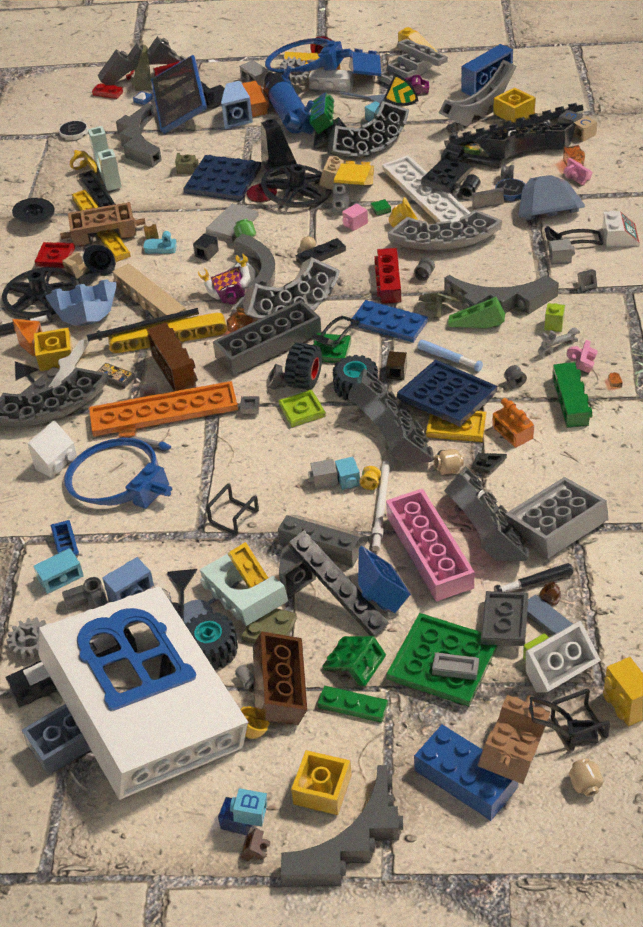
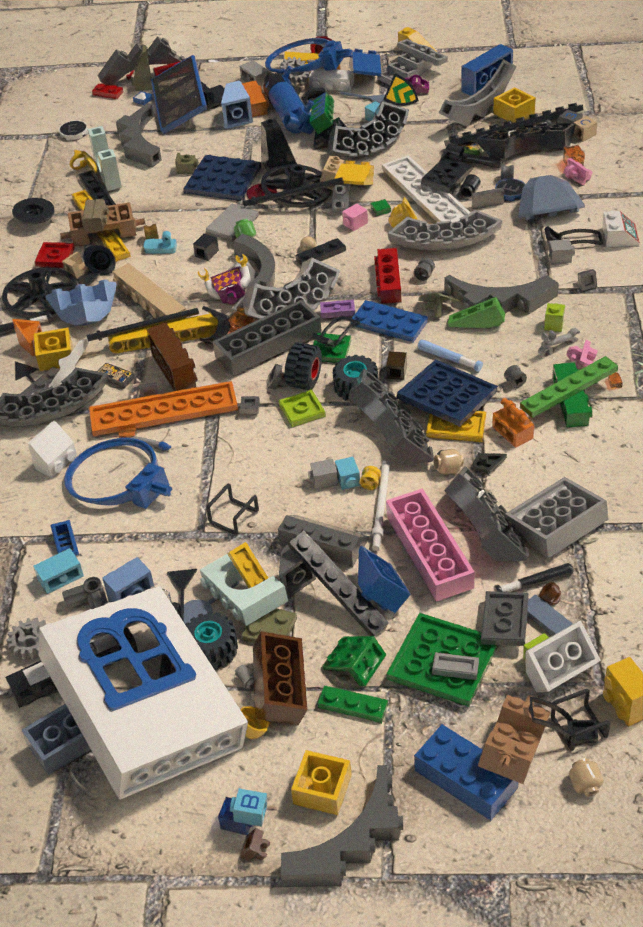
(95, 215): none -> dark tan brick
(223, 325): none -> black helmet
(254, 201): none -> black bar
(313, 93): none -> black helmet
(337, 308): none -> medium lavender plate
(568, 386): none -> bright green plate

